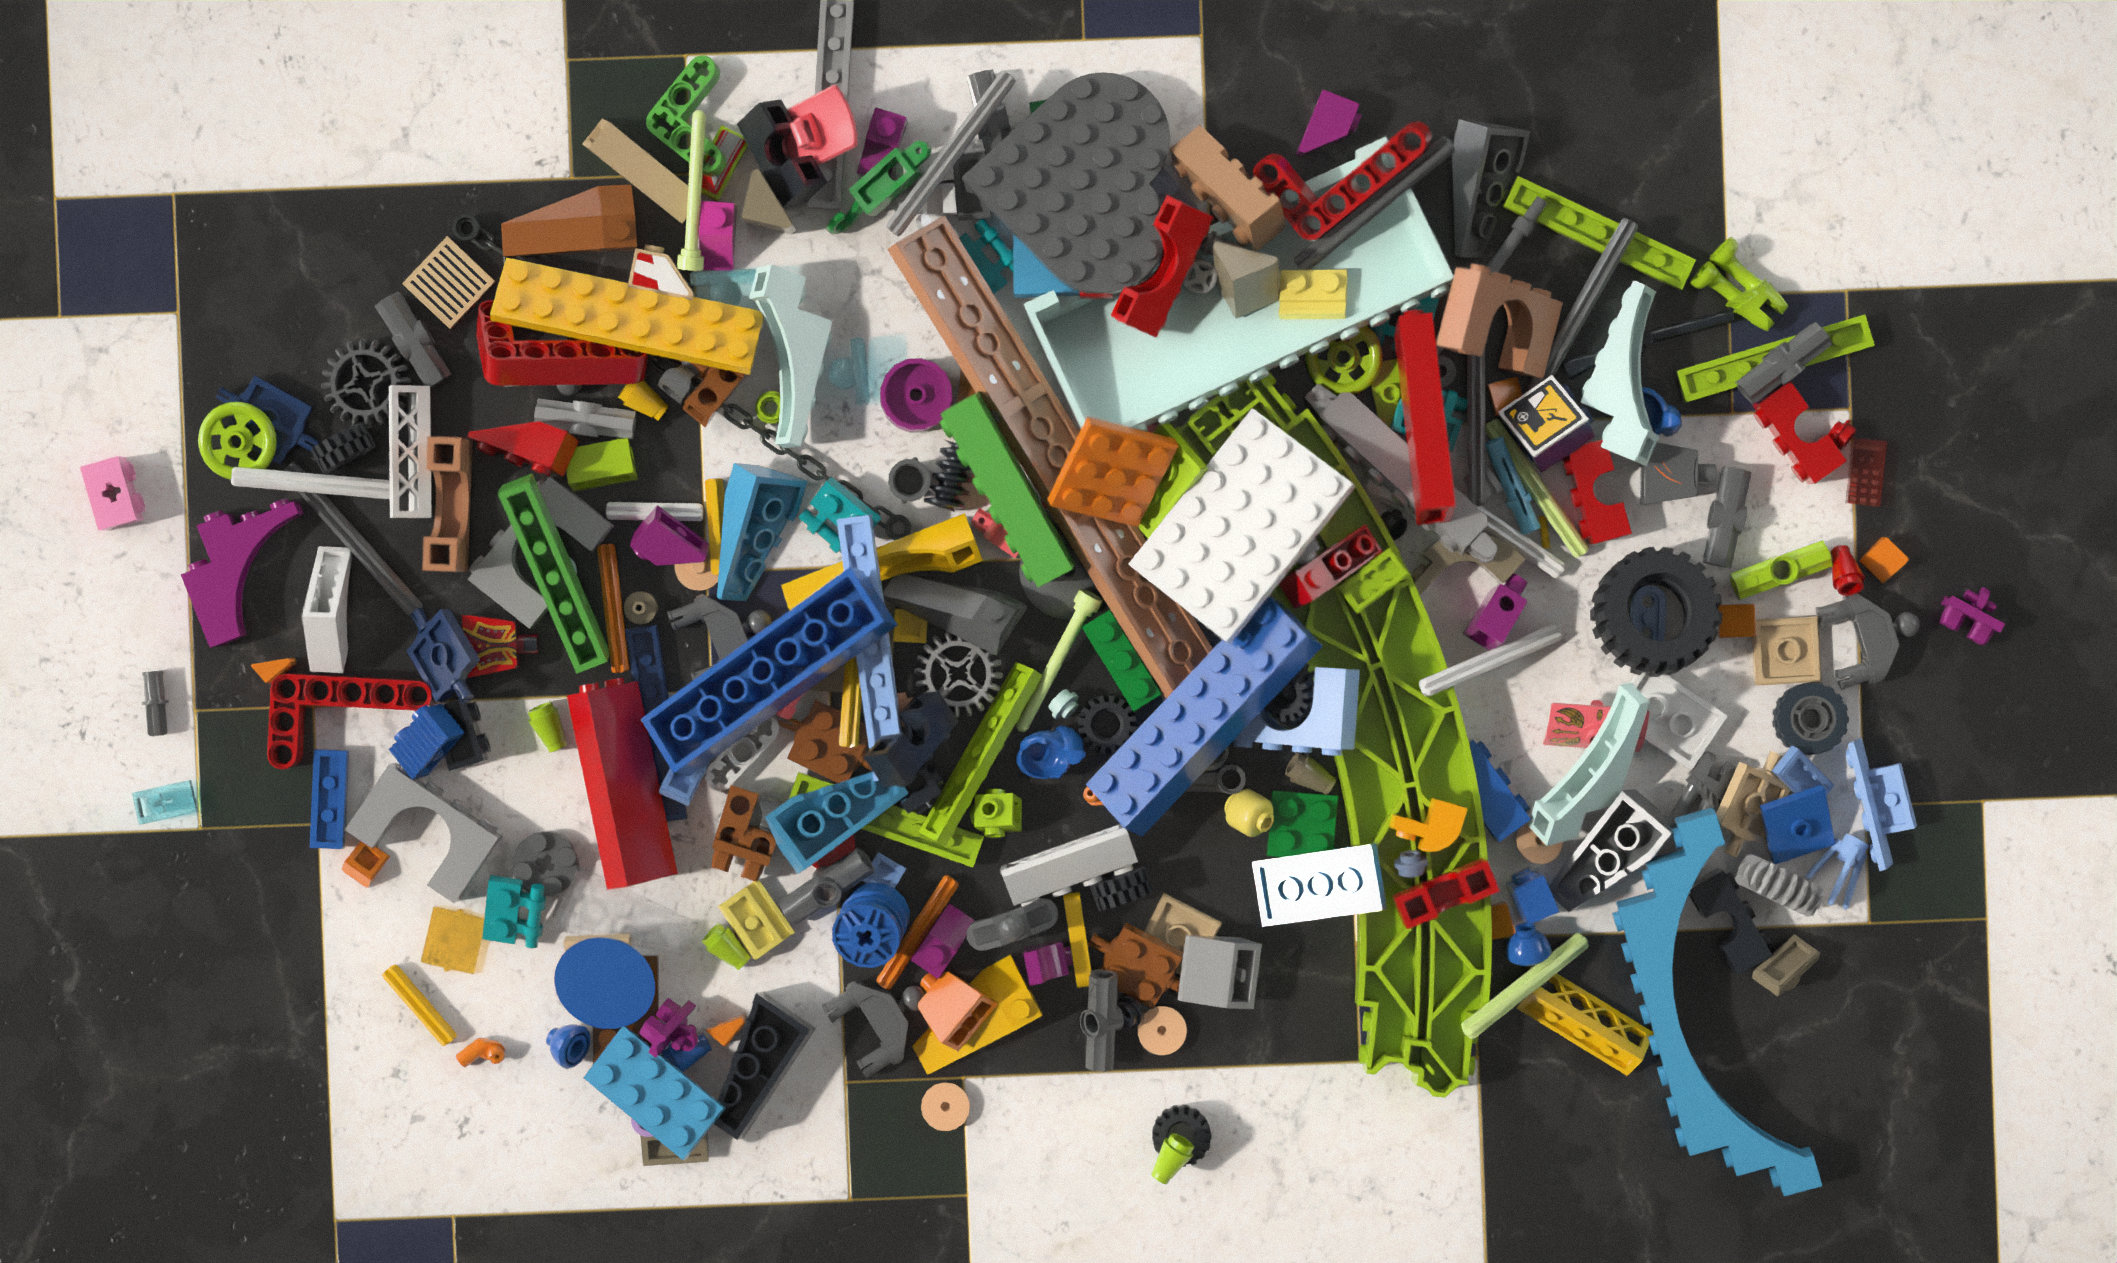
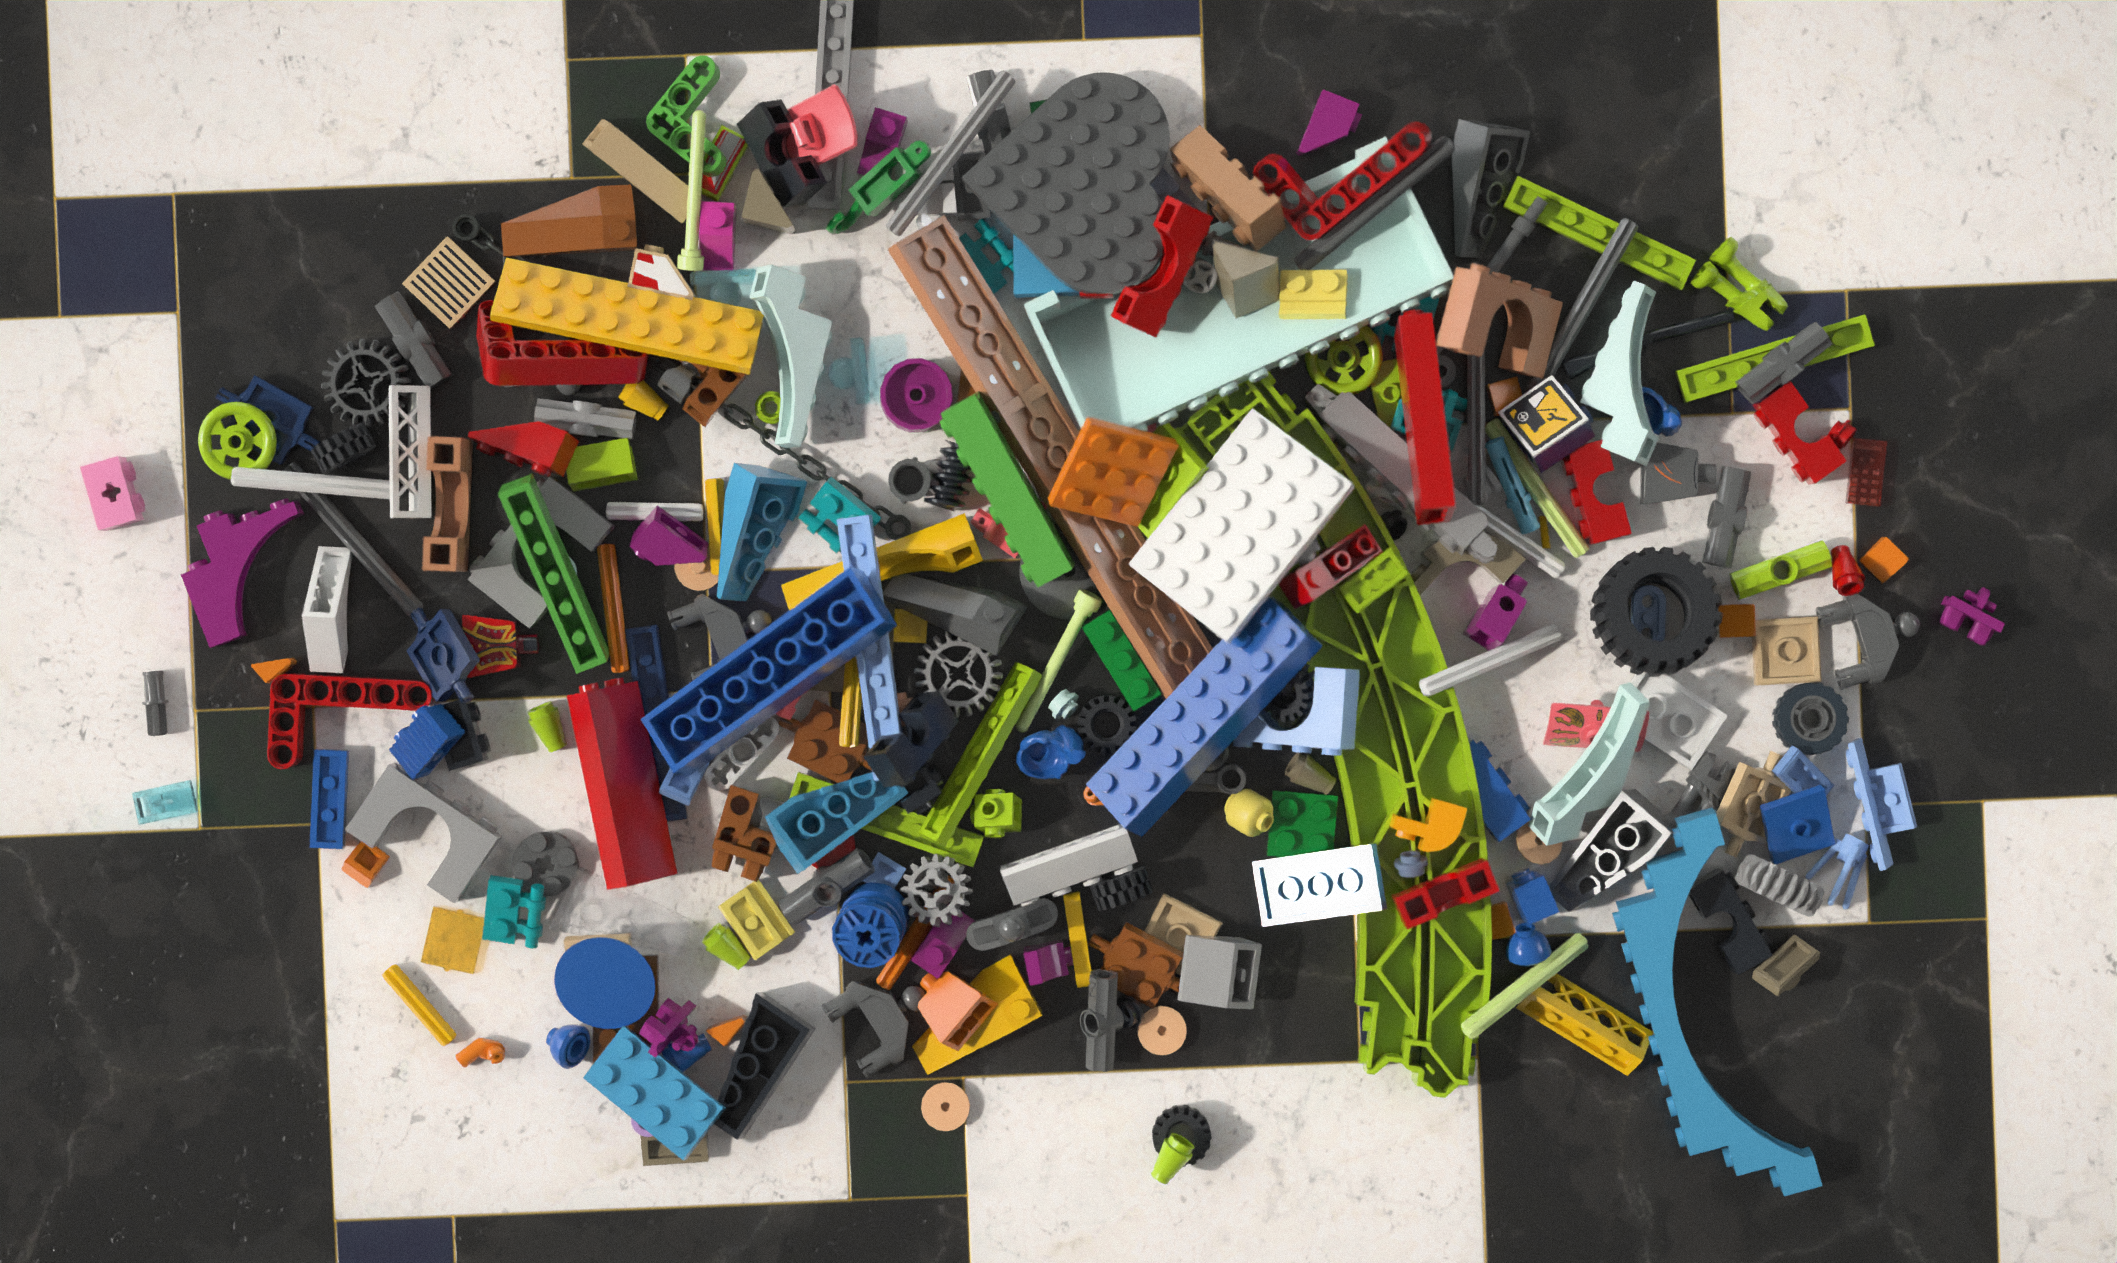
(648, 604): dark tan tile -> none
(934, 878): none -> light grey gear

